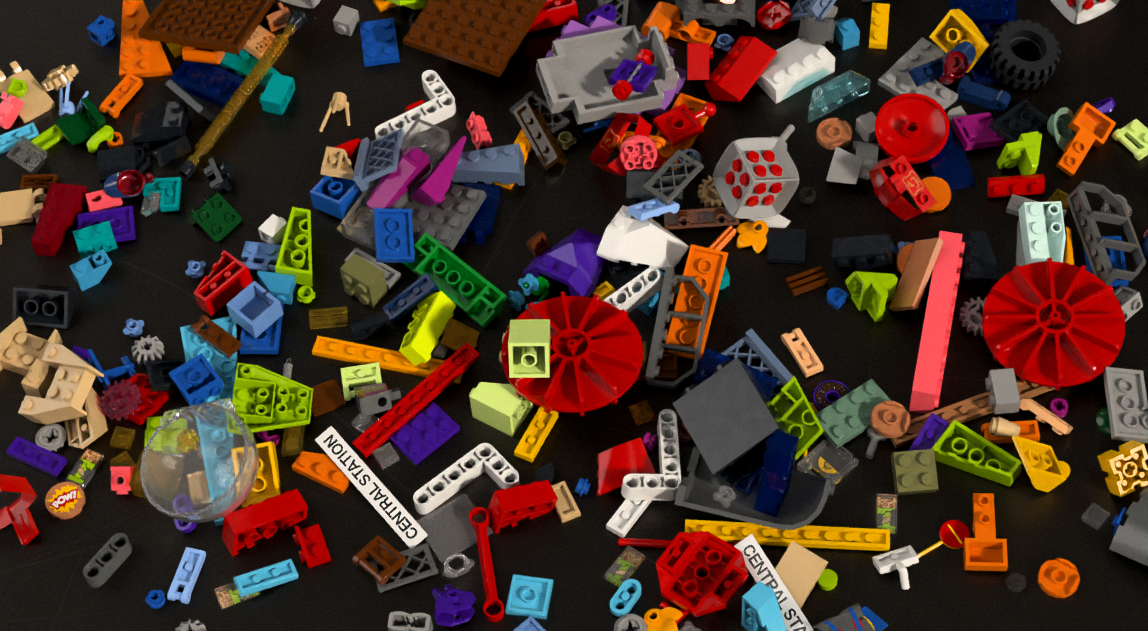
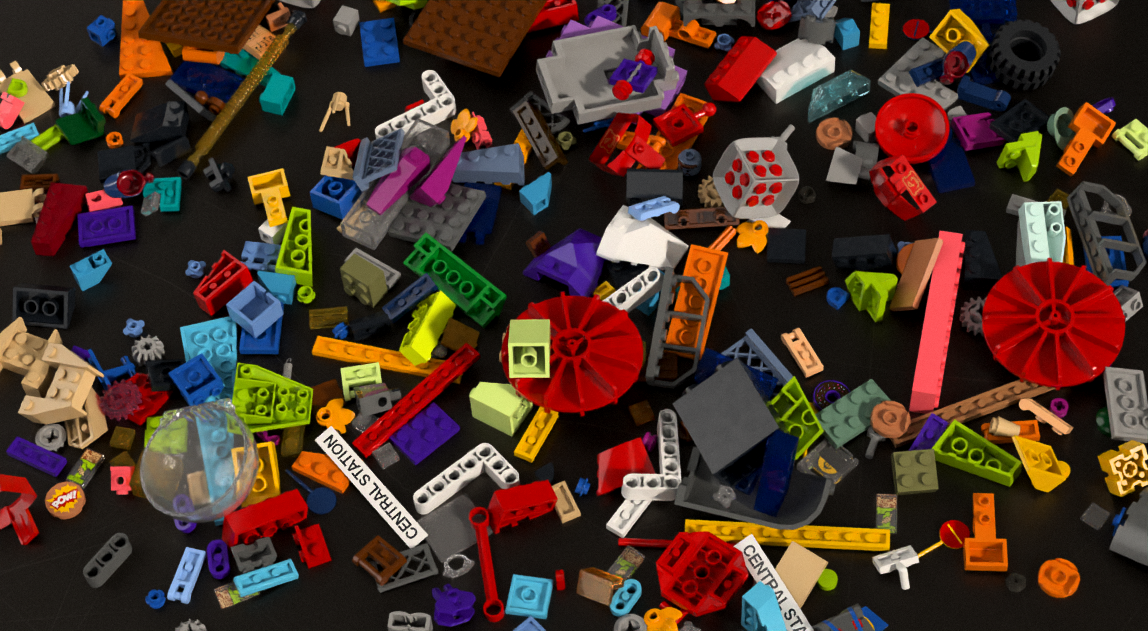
(95, 238): teal bracket -> none
(103, 134): lime piece -> none
(187, 440): clear yellow plant -> none
(215, 105): none -> reddish brown plate
(215, 217): dark green bracket -> none
(216, 336): reddish brown plate -> none
(218, 561): none -> dark purple plate
(254, 556): none -> dark grey cylinder
(270, 189): none -> yellow plate
(319, 500): none -> dark blue piece
(337, 415): none -> light orange plate
(341, 331): none -> blue plate
(393, 235): blue plate -> none
(463, 125): none -> light orange plate
(529, 284): dark azure plant -> none
(537, 194): none -> dark azure slope
(560, 580): none -> red tile
(598, 585): none -> clear orange panel
(638, 153): coral tile -> none
(658, 192): dark grey window -> none
(698, 61): red wedge -> none
(916, 29): none -> red piece
(940, 191): orange tile -> none
(1003, 391): light grey brick -> none
(1015, 185): red plate -> none

